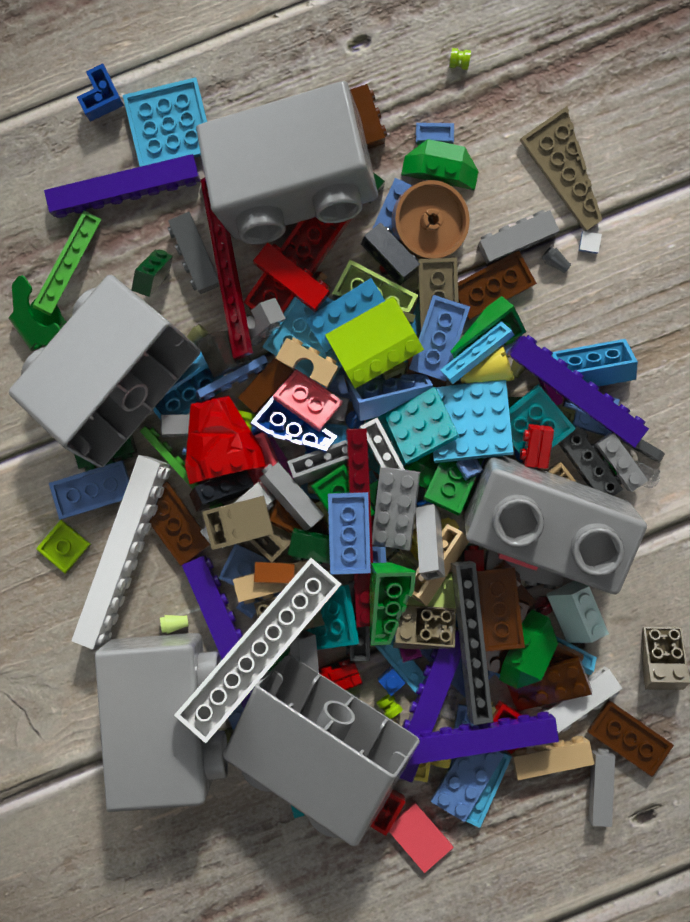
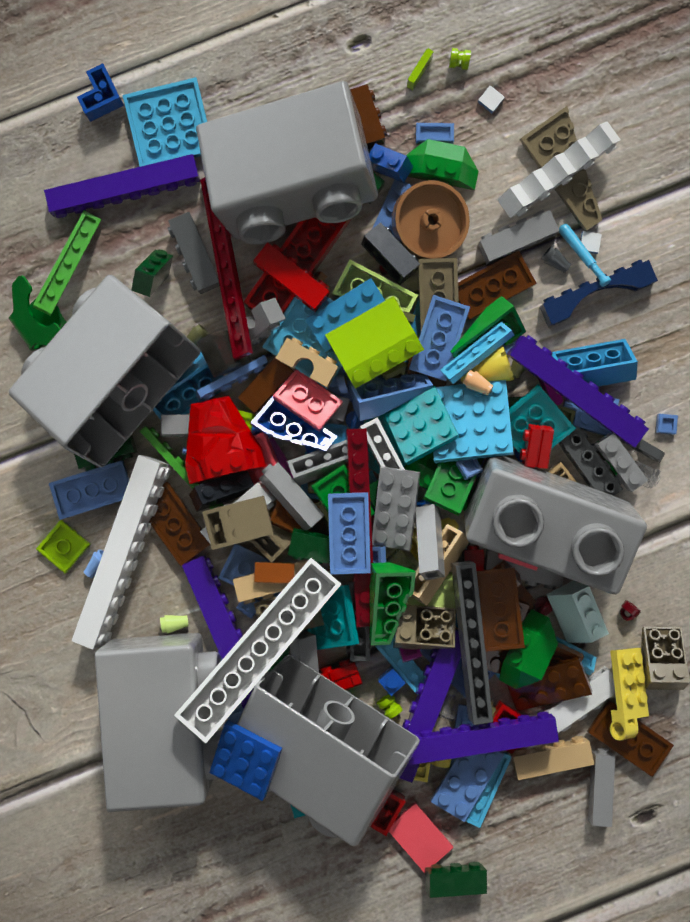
(93, 564): none -> light blue cone
(245, 760): none -> blue plate
(390, 163): none -> blue brick
(420, 69): none -> lime tile
(455, 880): none -> dark green brick
(477, 383): none -> light nougat cone
(491, 99): none -> white tile
(559, 170): none -> white brick
(575, 243): none -> medium azure piece
(629, 703): none -> light yellow hinge
(631, 608): none -> dark red tile
(633, 278): none -> dark blue arch
(666, 424): none -> medium blue tile

